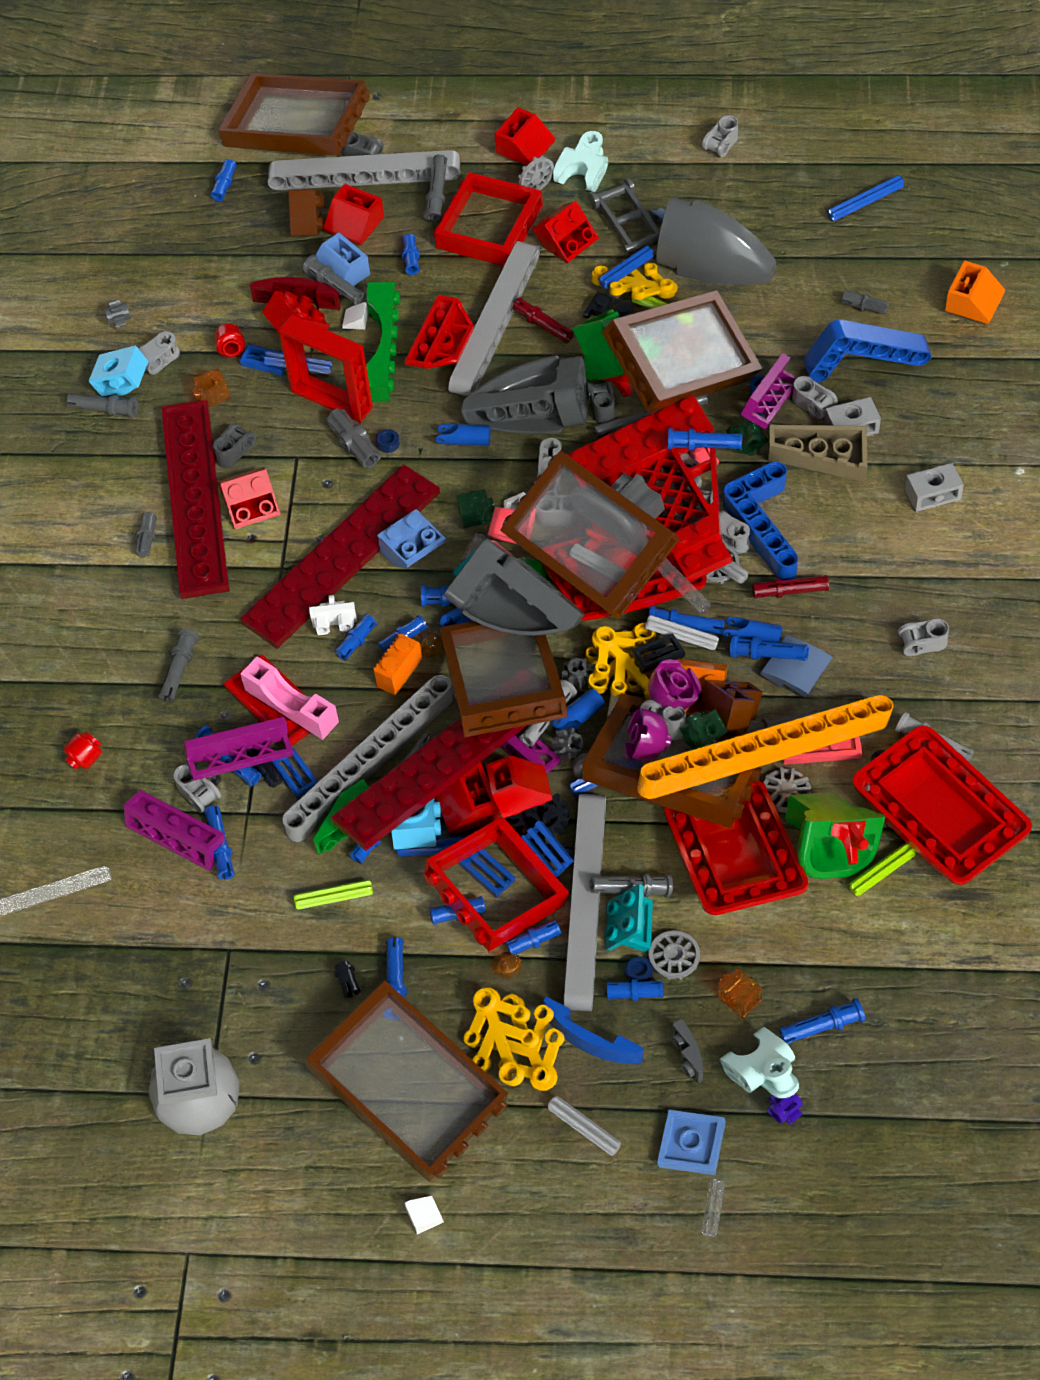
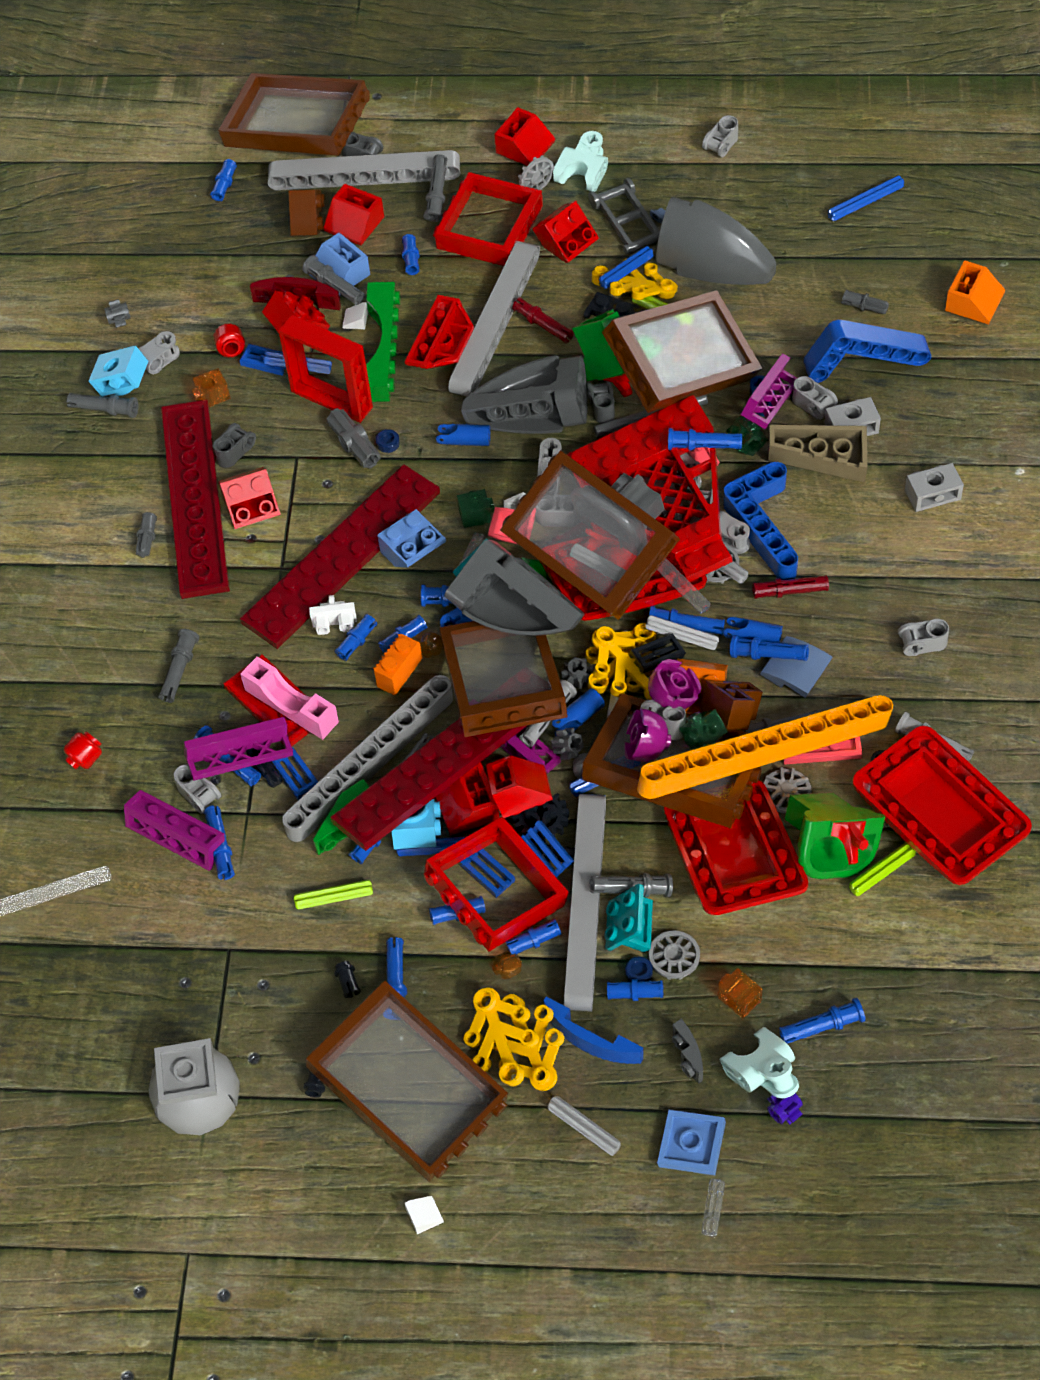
(313, 1086): none -> black pin

